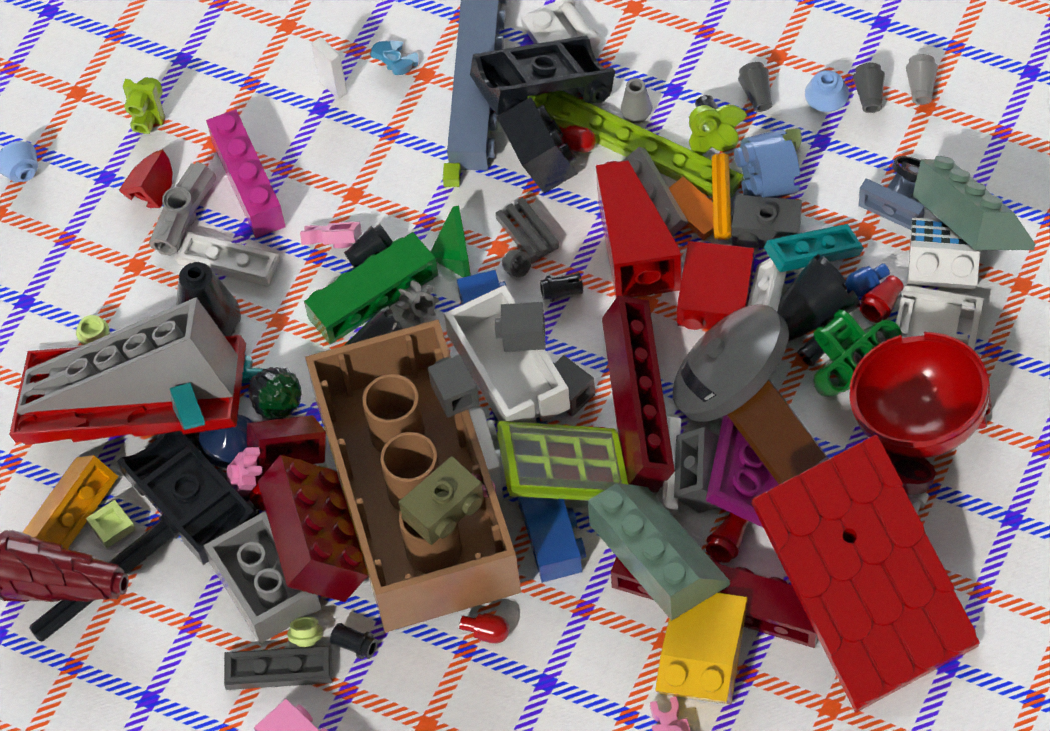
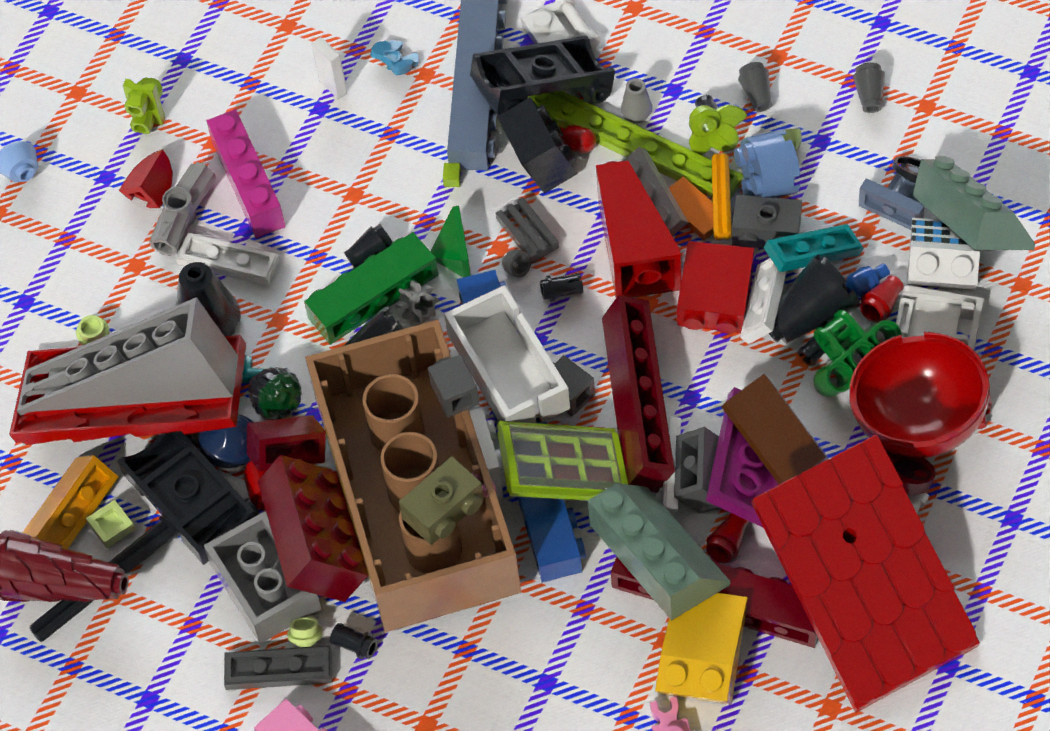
(186, 406): teal piece -> none
(243, 469): bright pink plate -> none
(339, 234): bright pink plate -> none
(486, 627): red cylinder -> none
(521, 326): dark grey brick -> none
(730, 363): dark grey dish -> none
(826, 91): light blue cone -> none
(921, 77): light grey cone -> none

